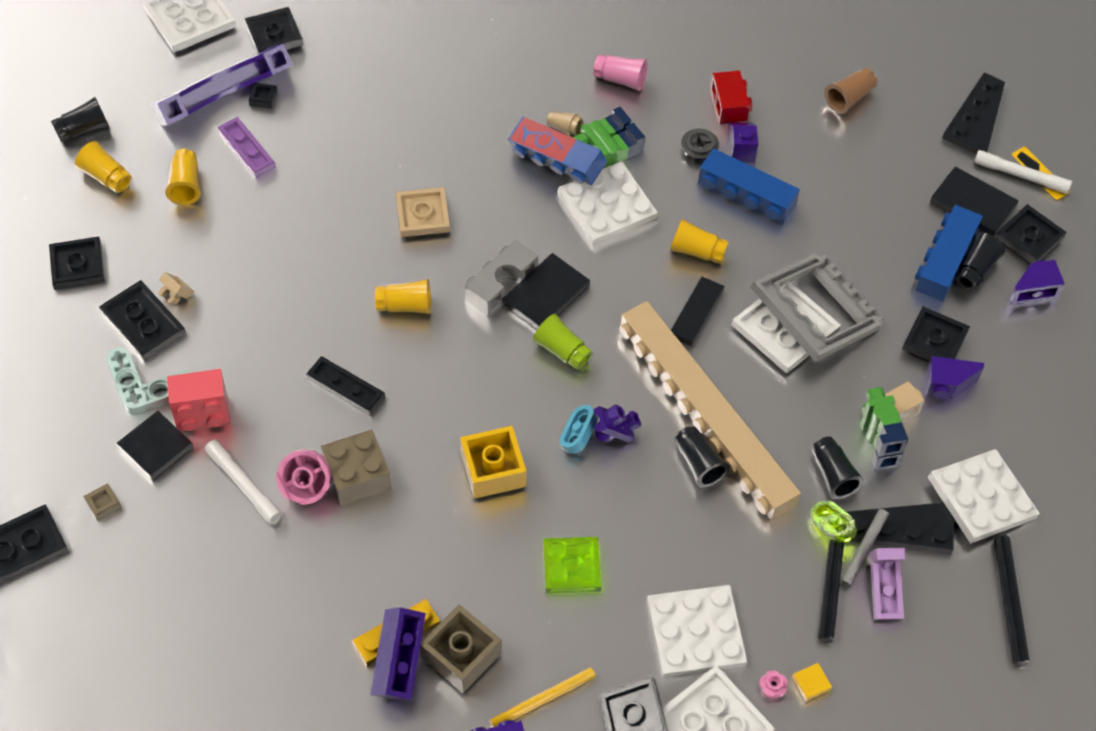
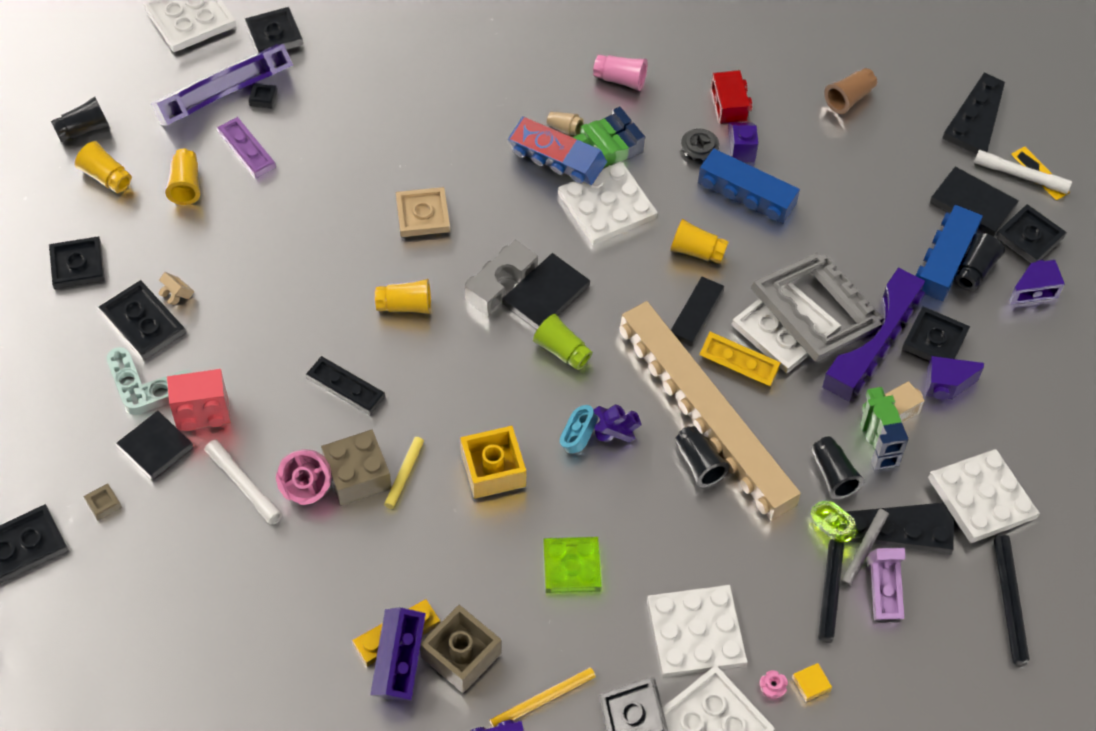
(403, 473): none -> light yellow bar
(740, 358): none -> yellow plate
(850, 369): none -> dark purple arch

